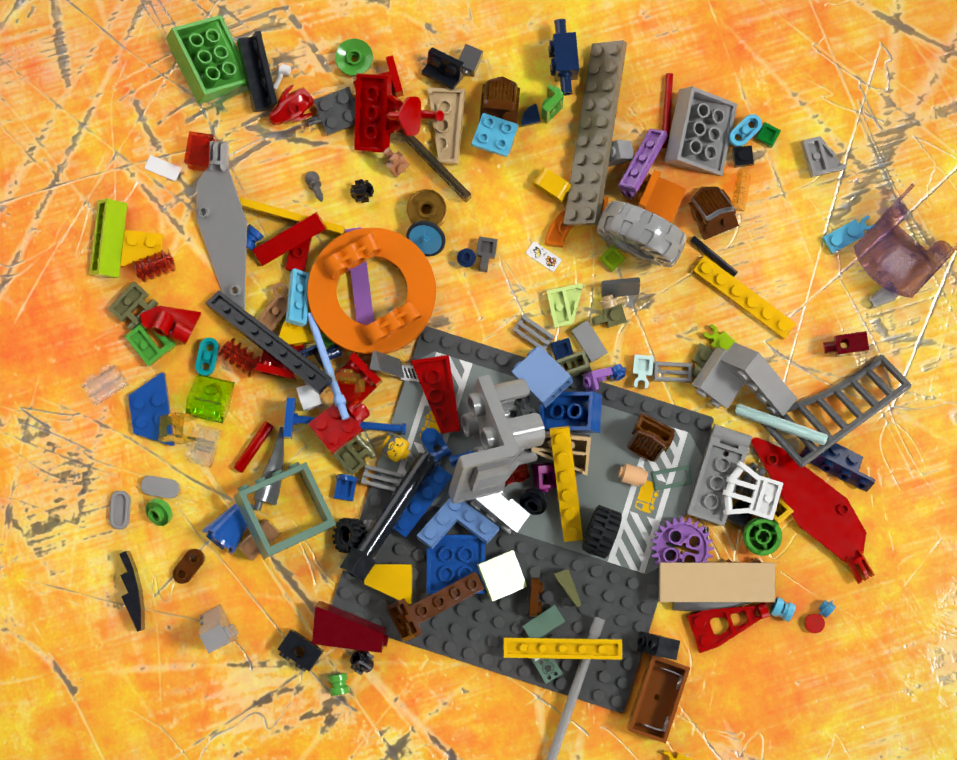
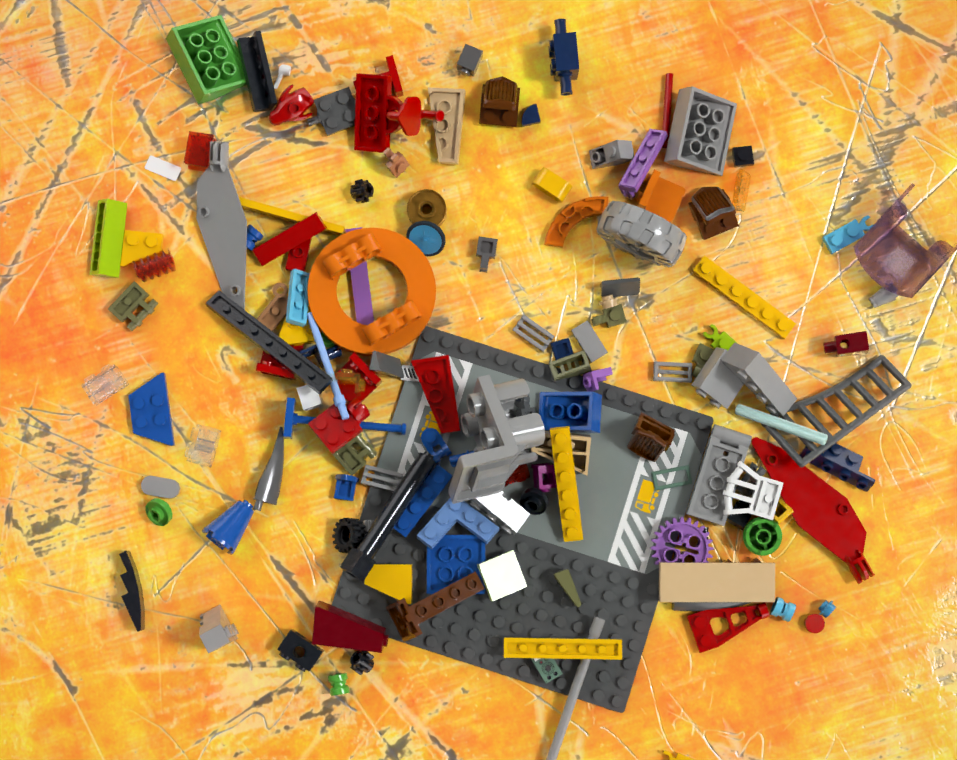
(120, 509): light grey tile -> none
(146, 346): bright green plate -> none
(170, 322): red panel -> none
(177, 420): clear yellow piece -> none
(189, 567): reddish brown plate -> none
(205, 356): teal plate -> none
(210, 398): clear neon green slope -> none
(240, 357): clear red piece -> none
(249, 546): medium nougat brick -> none
(253, 447): red axle -> none
(254, 525): sand green window -> none
(312, 180): dark grey bar -> none
(354, 48): bright green dish -> none
(395, 448): yellow head -> none
(426, 155): clear smoke tile -> none
(443, 68): black bracket -> none
(466, 257): dark blue plate -> none
(495, 135): medium azure bracket -> none
(536, 589): reddish brown plate -> none
(543, 256): white sticker -> none
(543, 375): medium blue brick -> none
(543, 623): sand green tile -> none
(552, 103): bright green bracket -> none
(564, 304): yellowish green wing -> none
(595, 133): dark tan plate -> none
(602, 531): black tyre -> none
(612, 258): lime tile -> none
(618, 372): blue plate -> none
(633, 475): light nougat brick -> none
(642, 367): light aqua plate -> none
(651, 716): dark orange piece -> none
(658, 645): black brick -> none
(713, 256): black bar -> none
(745, 131): medium azure plate -> none
(768, 134): green tile -> none
(820, 157): light grey wing -> none

